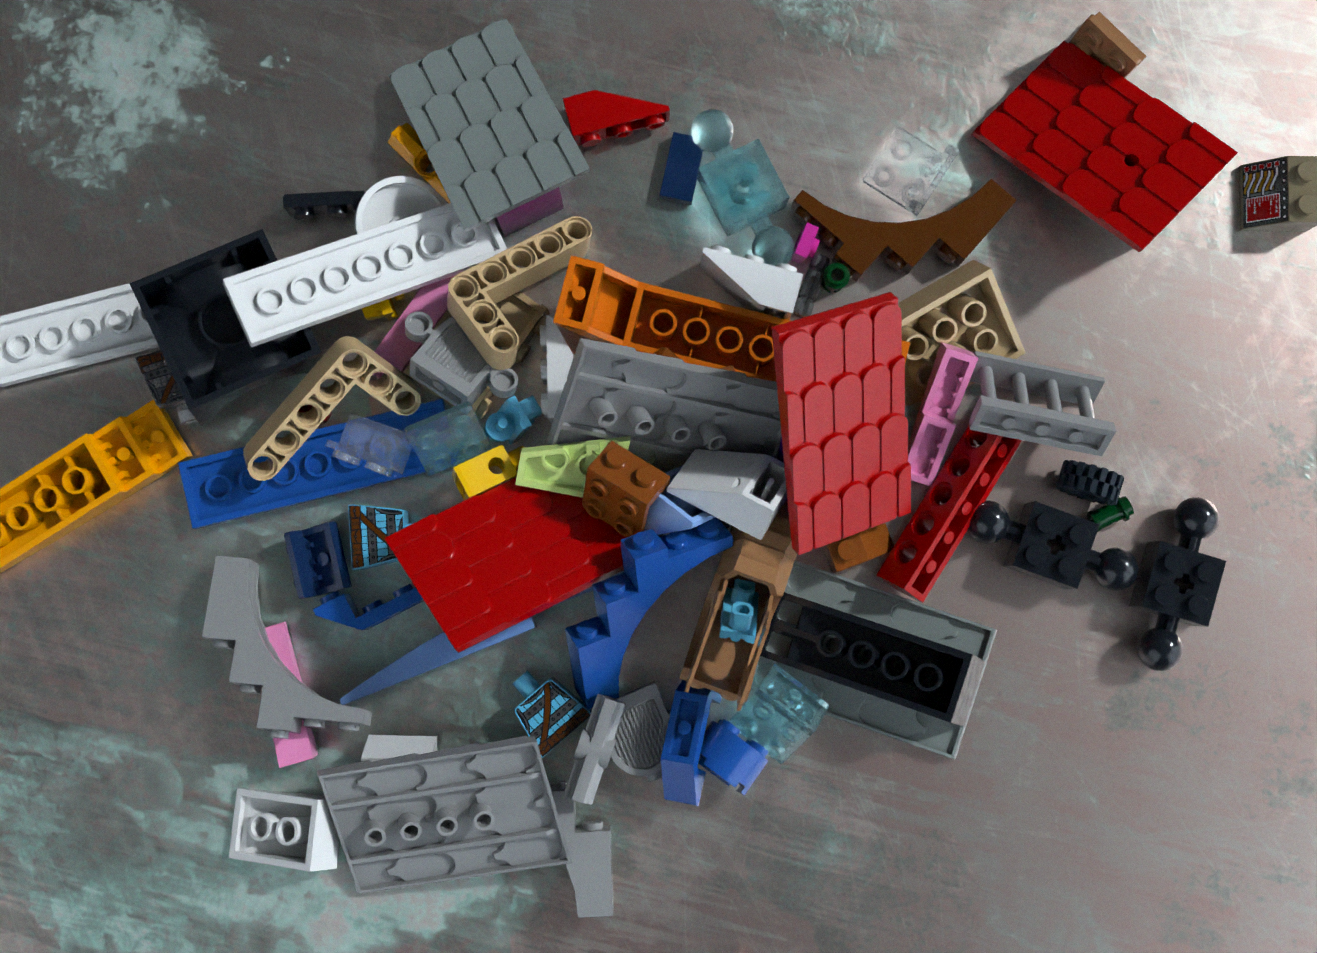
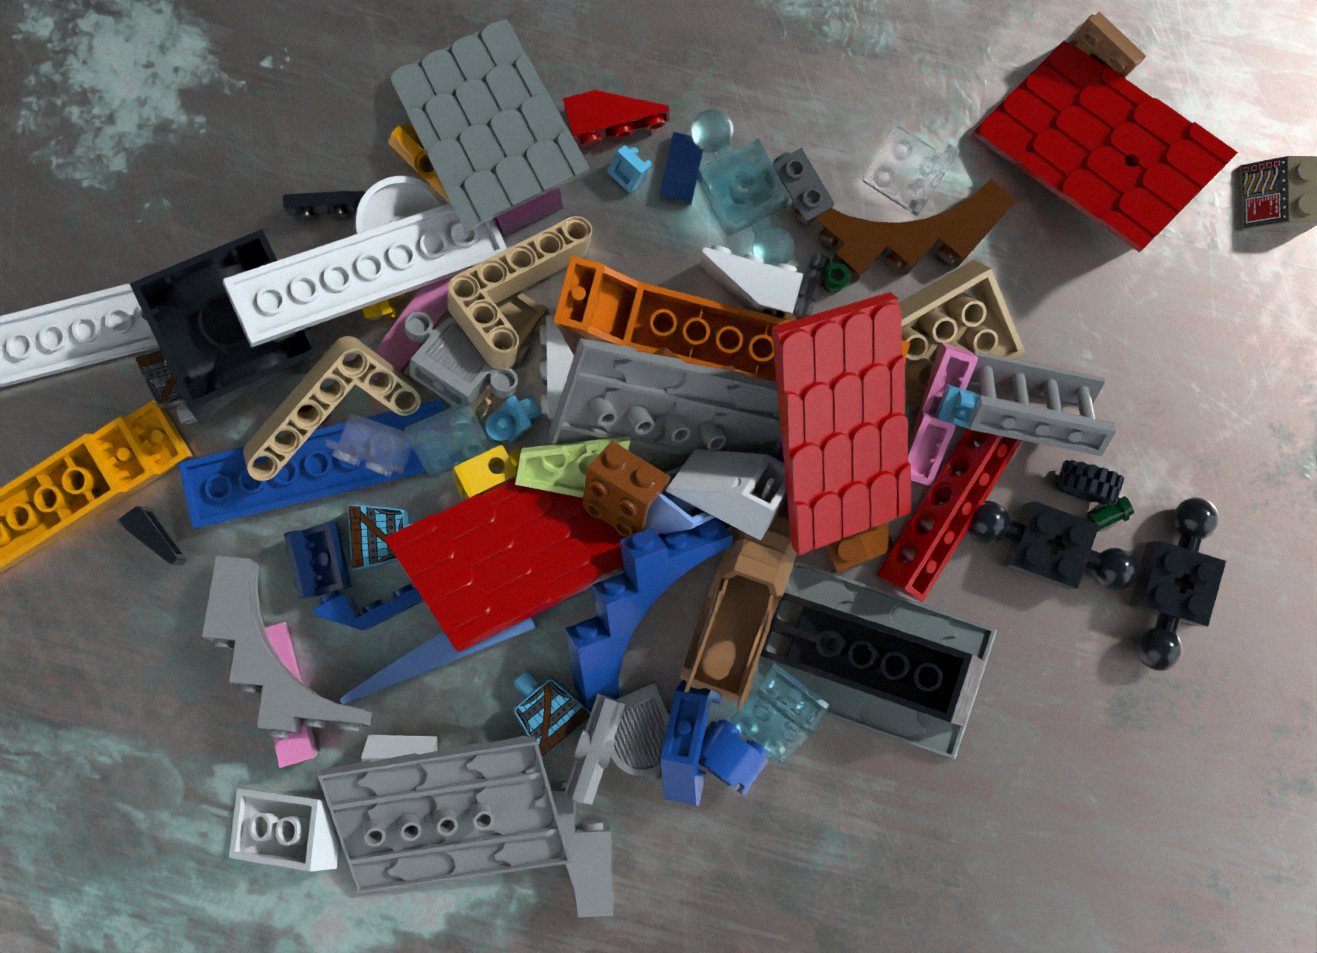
(149, 530): none -> black slope
(628, 168): none -> medium azure tile
(739, 612): medium azure hips -> none
(803, 184): none -> dark grey bracket
(806, 243): dark pink plate -> none
(956, 406): none -> medium azure tile

